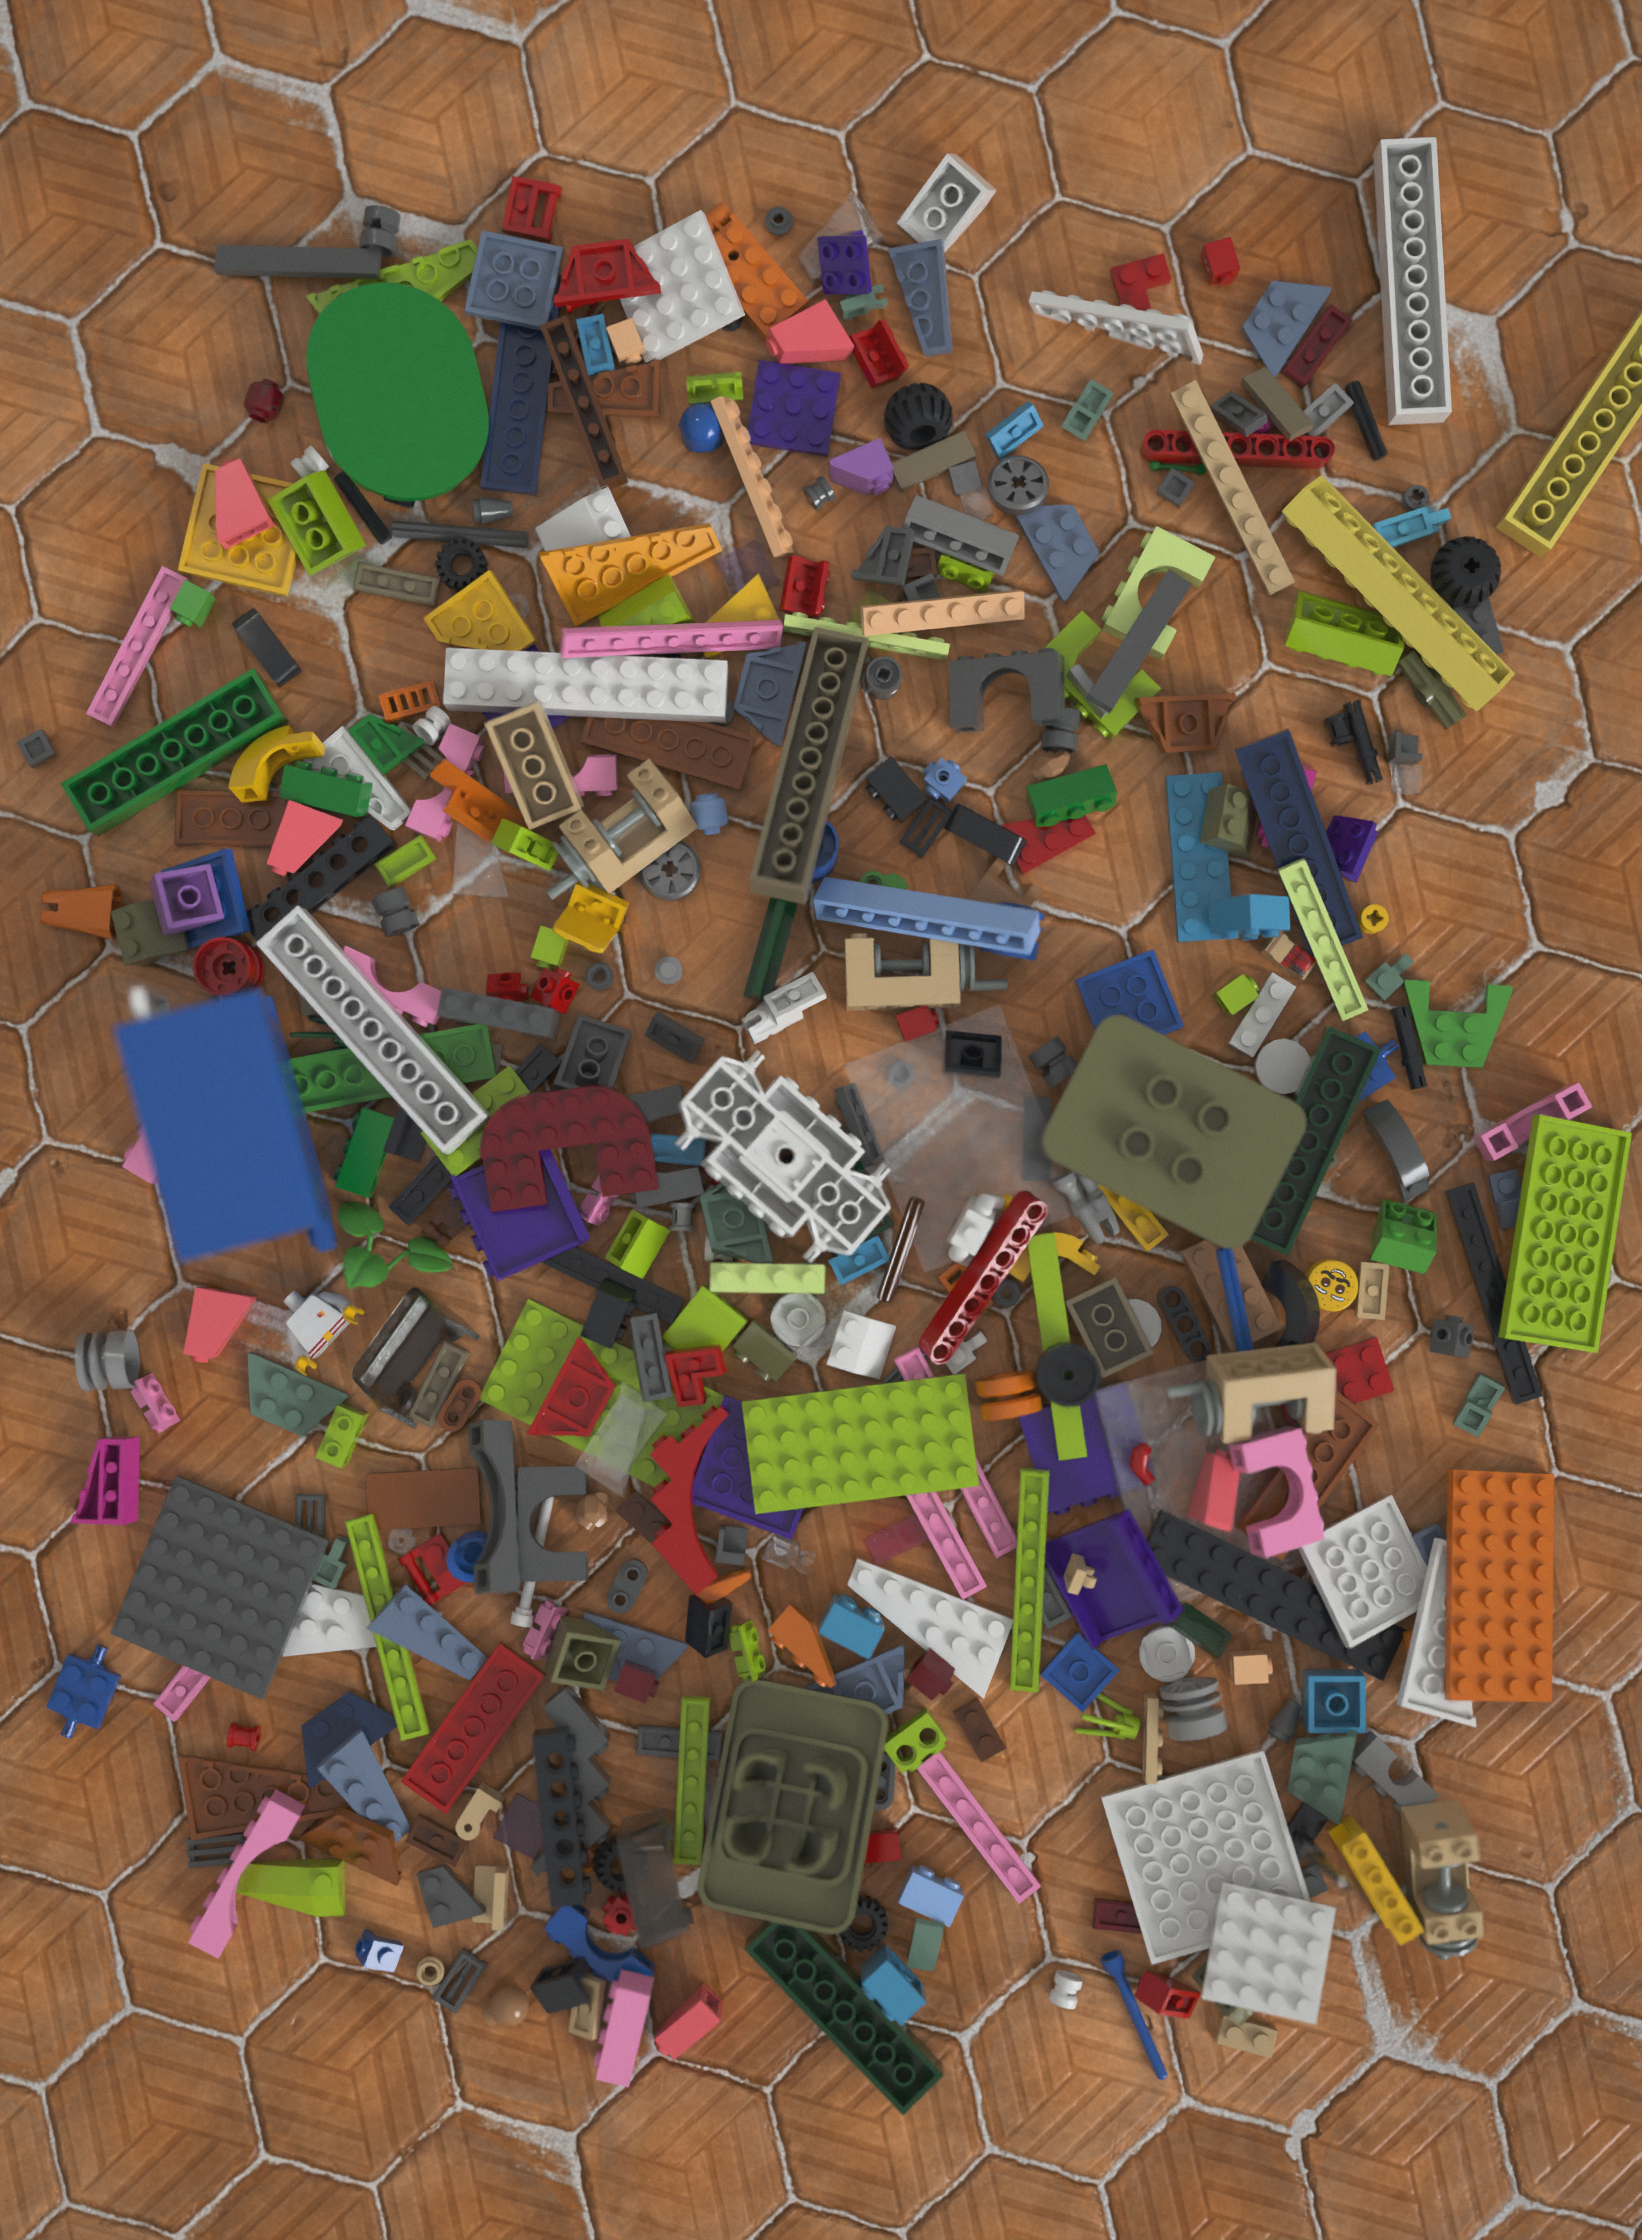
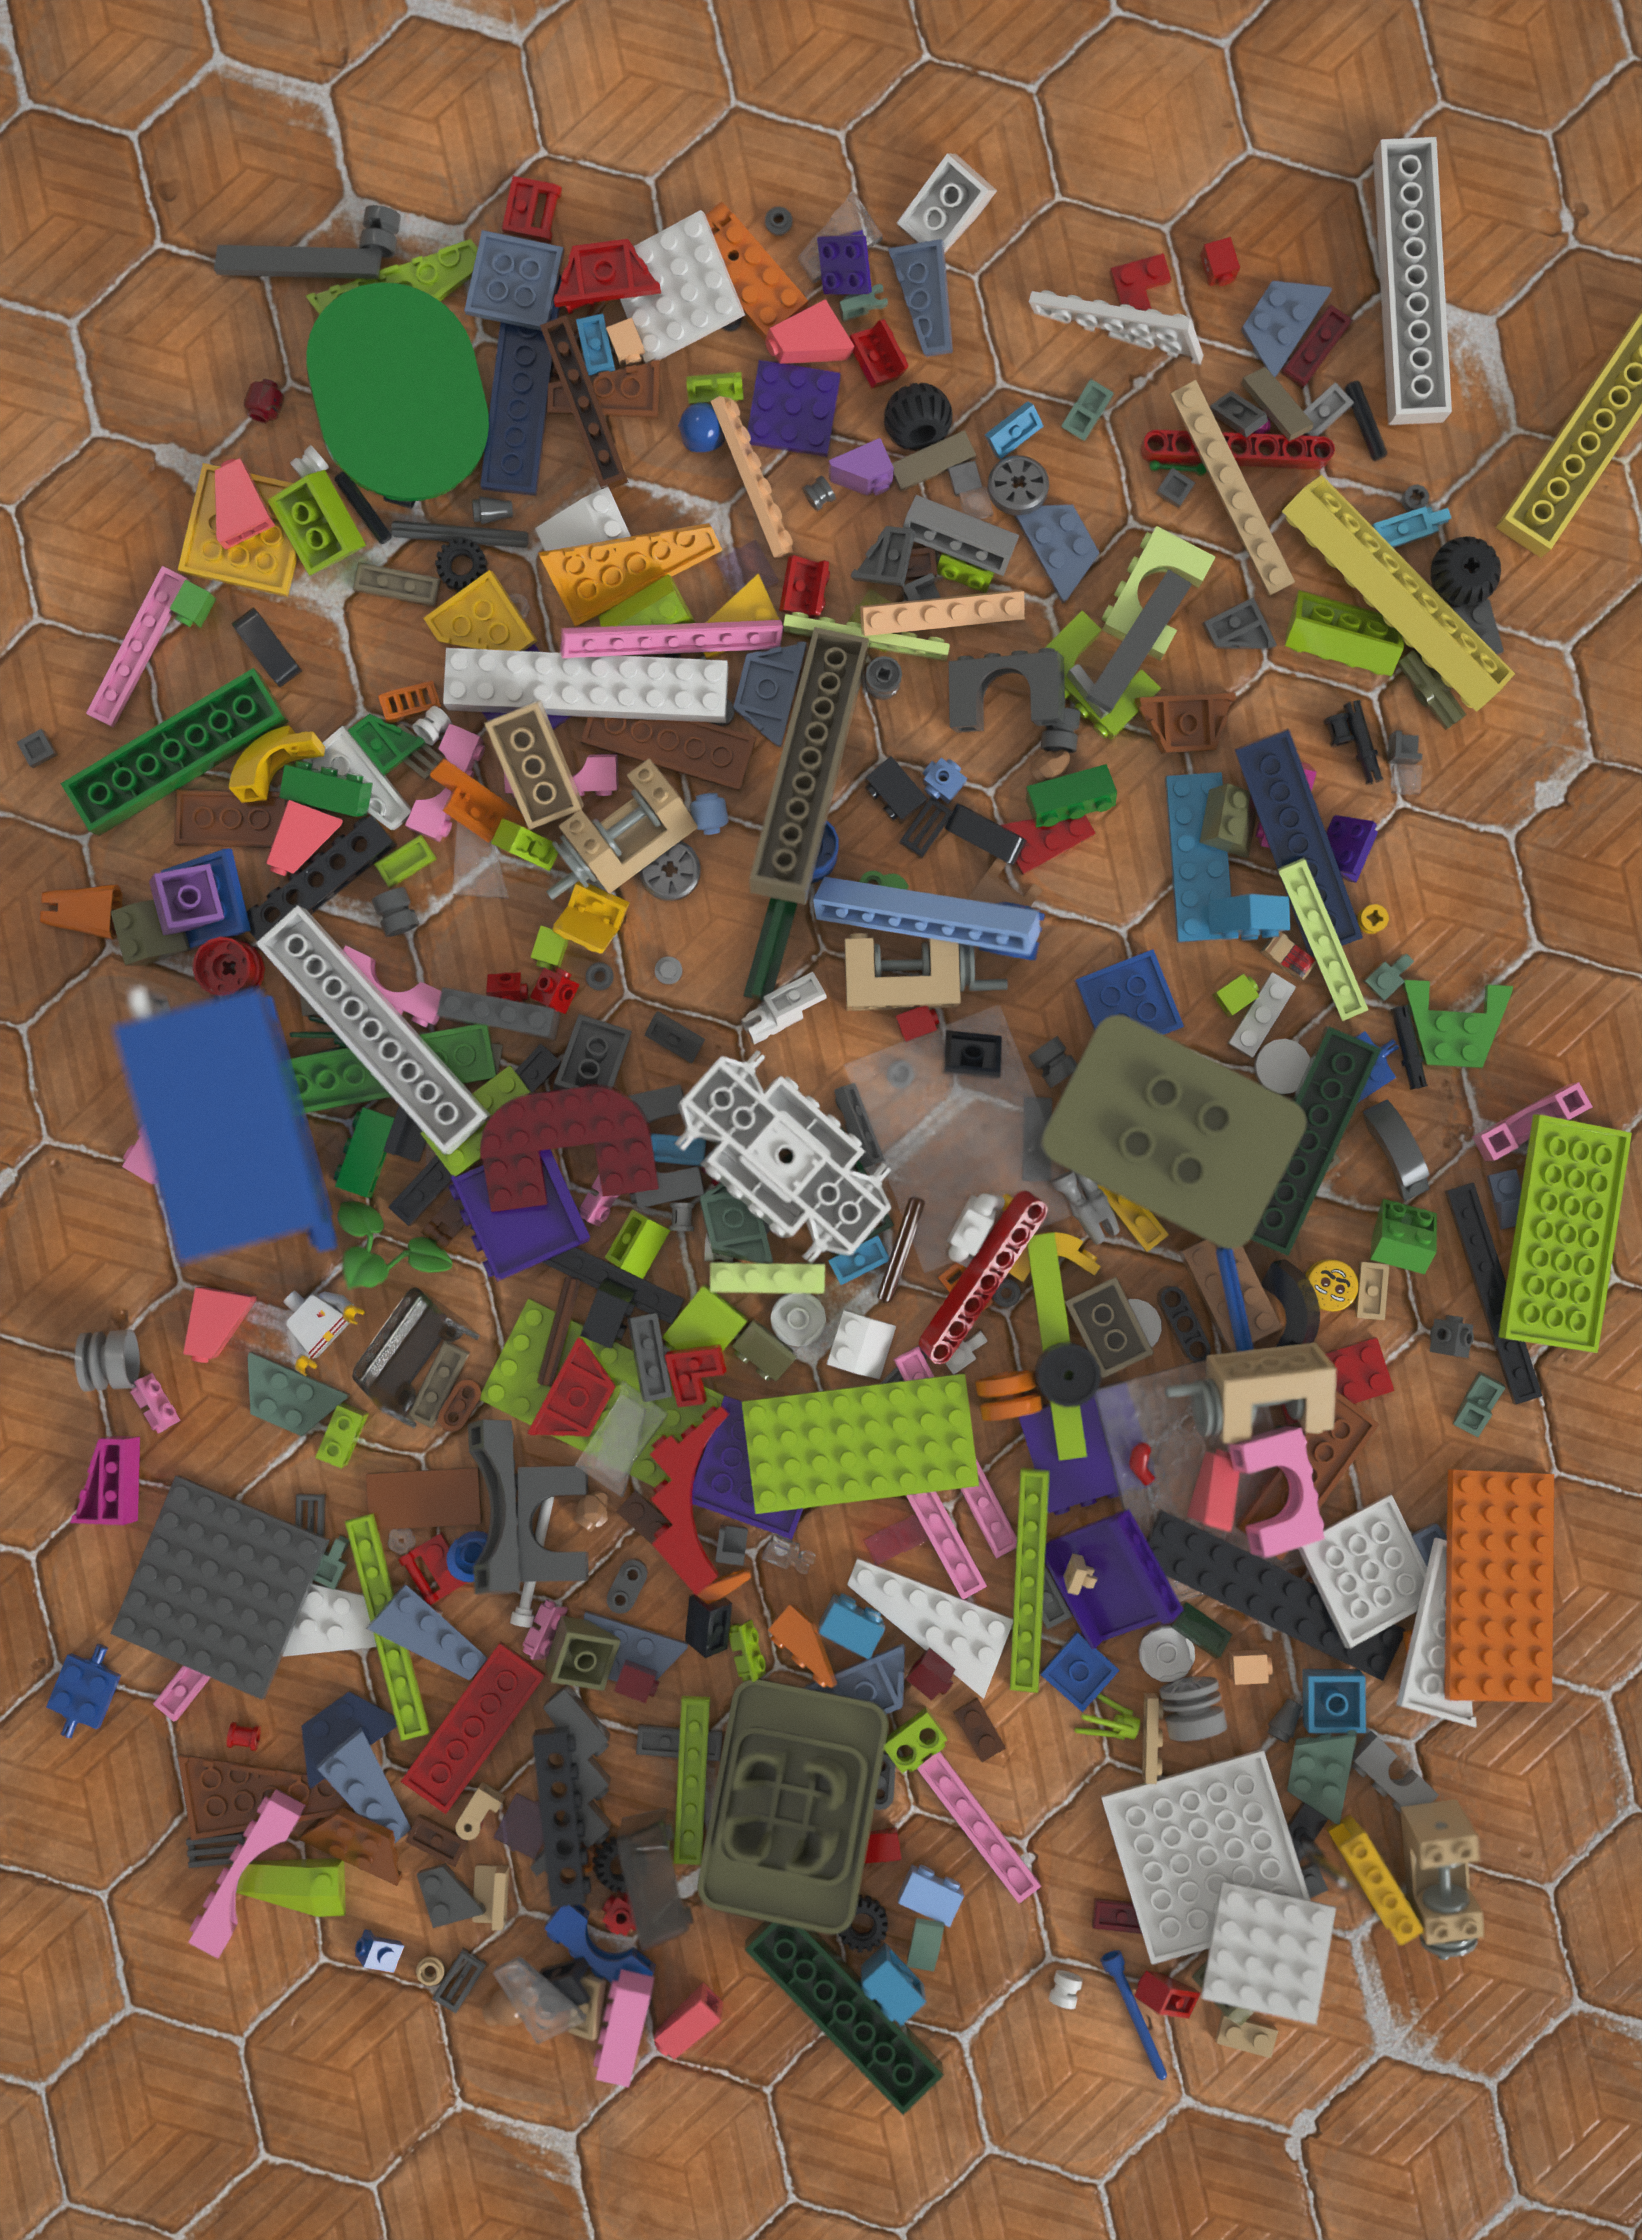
(537, 2001): none -> clear wing
(558, 1331): none -> reddish brown axle
(1240, 628): none -> dark grey wing

